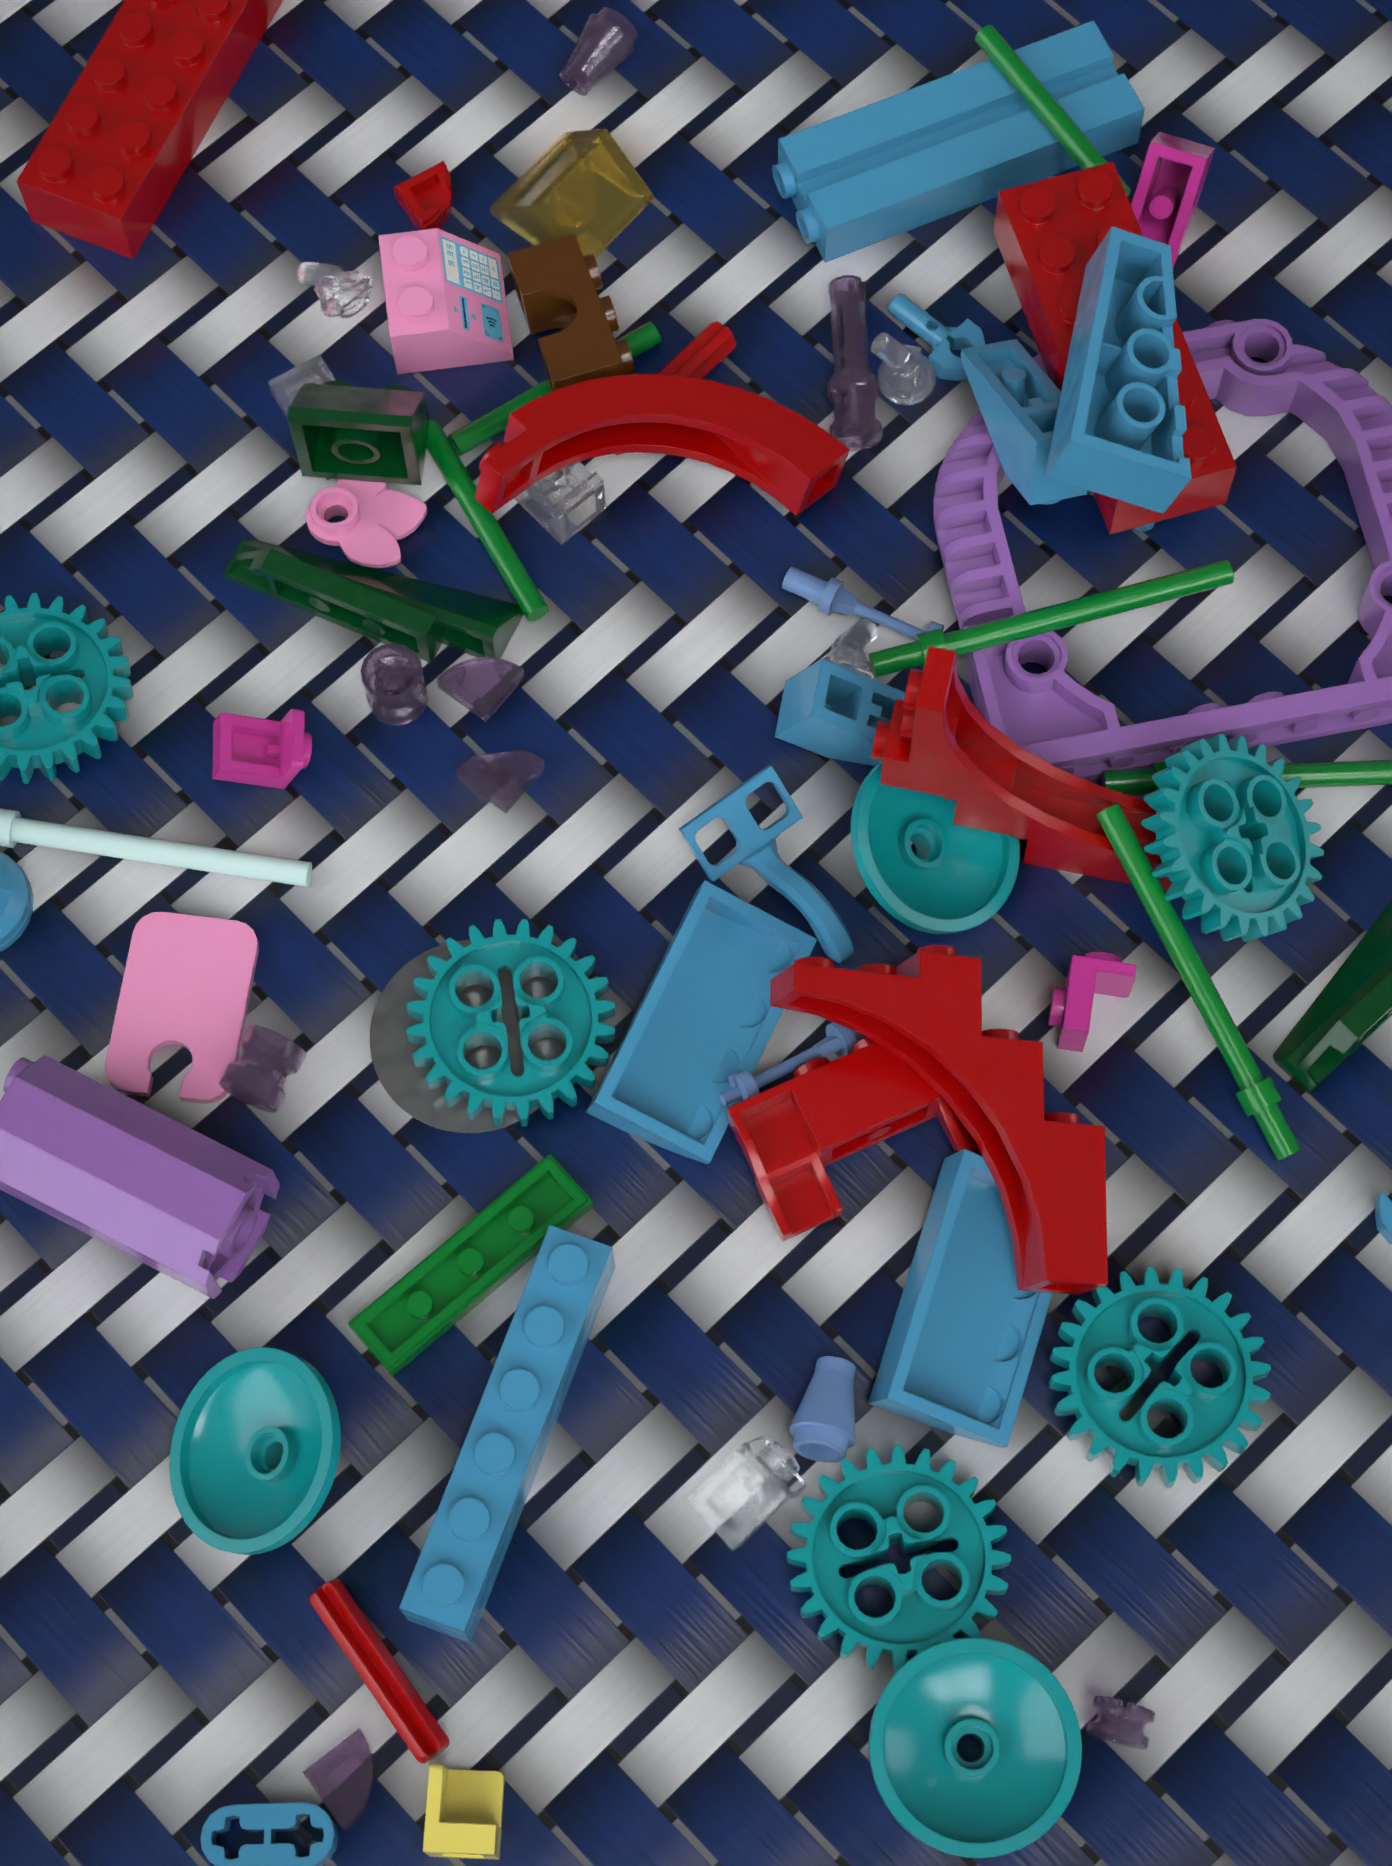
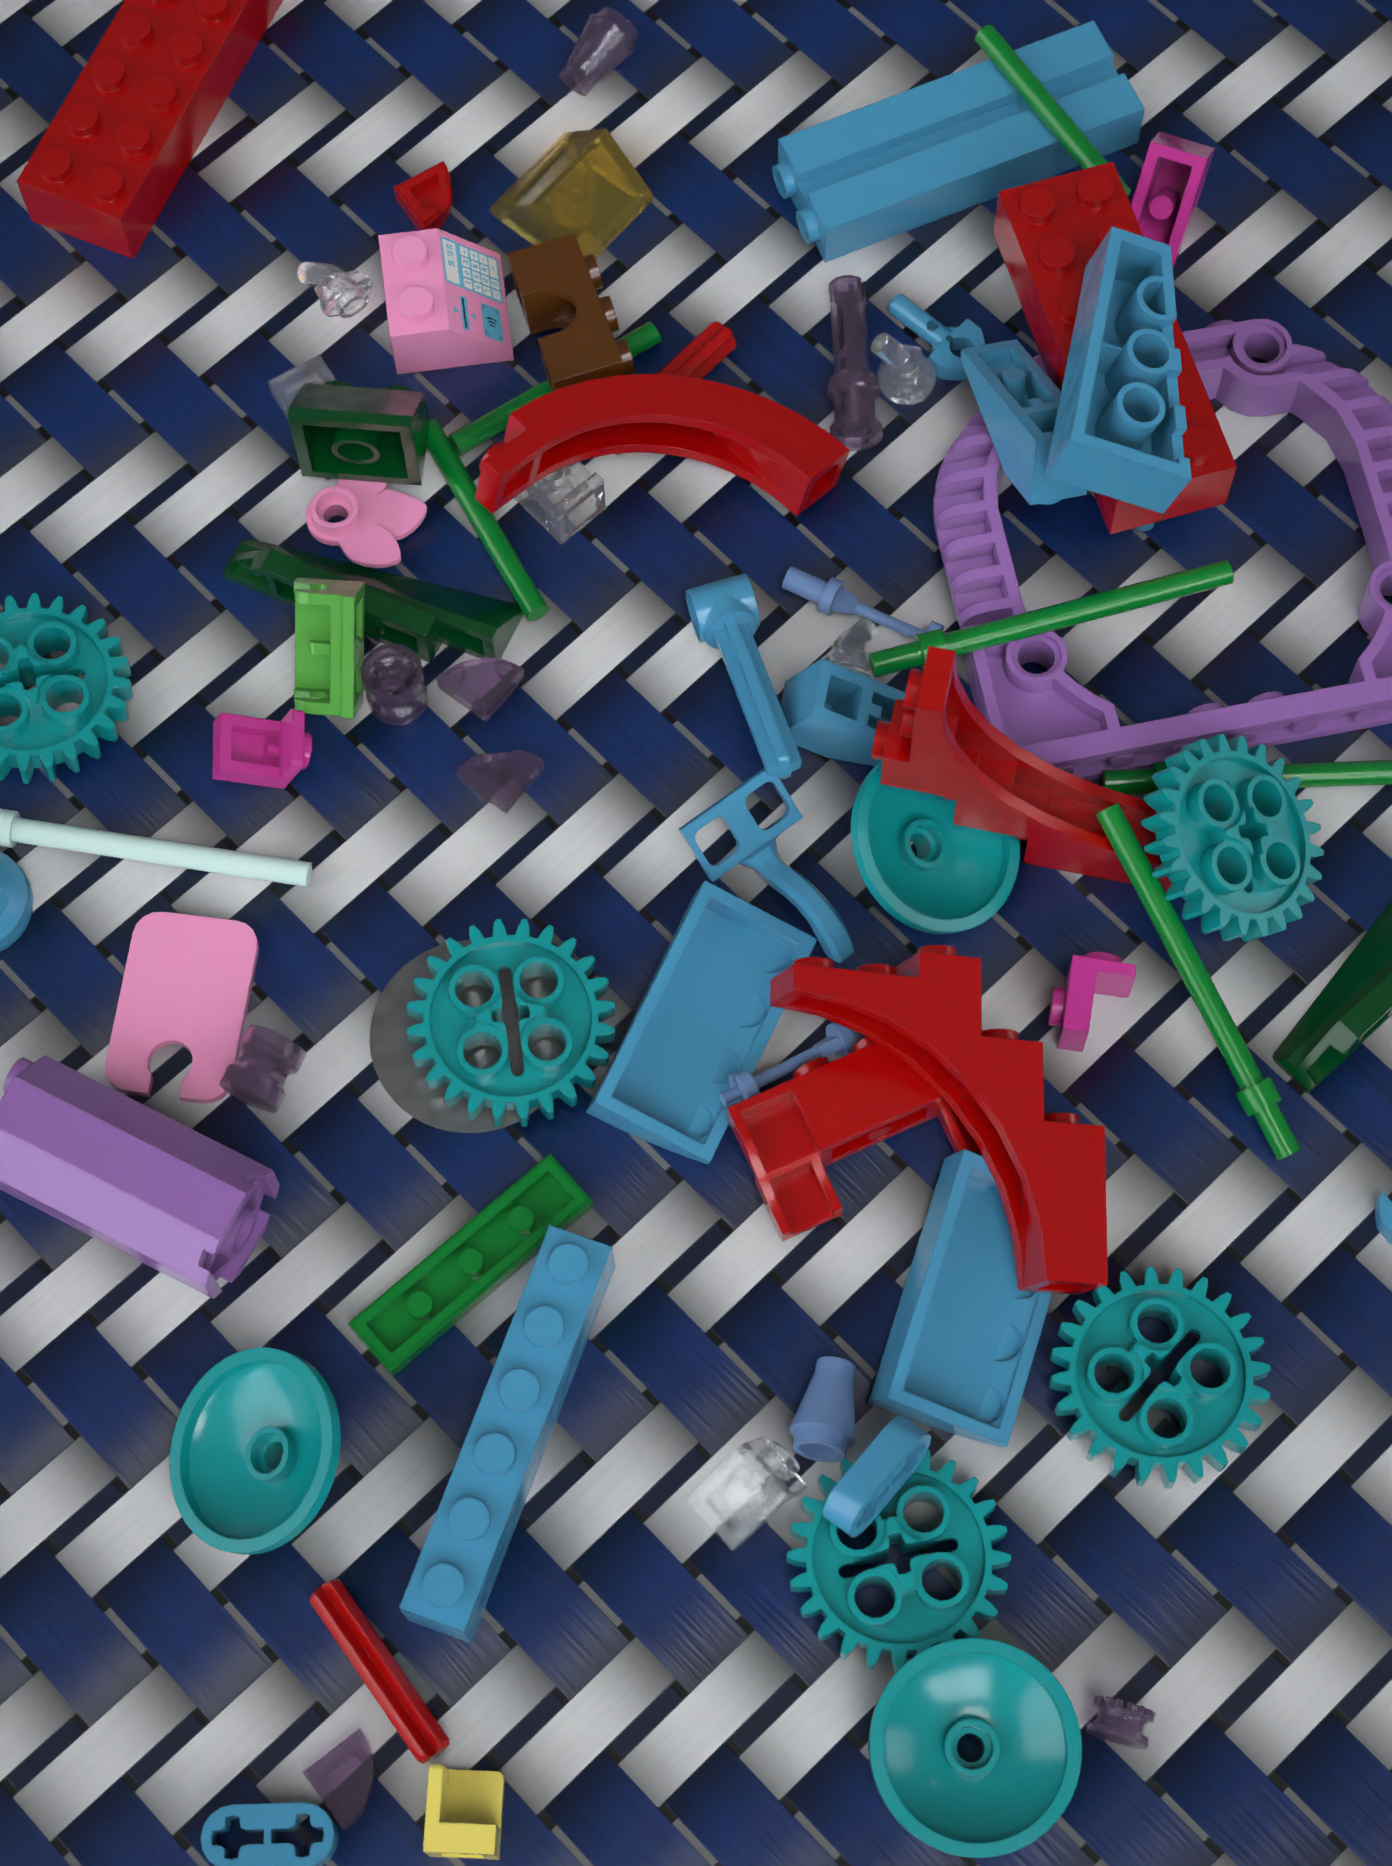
(329, 646): none -> bright green hinge
(726, 619): none -> dark azure axle
(876, 1476): none -> dark azure beam

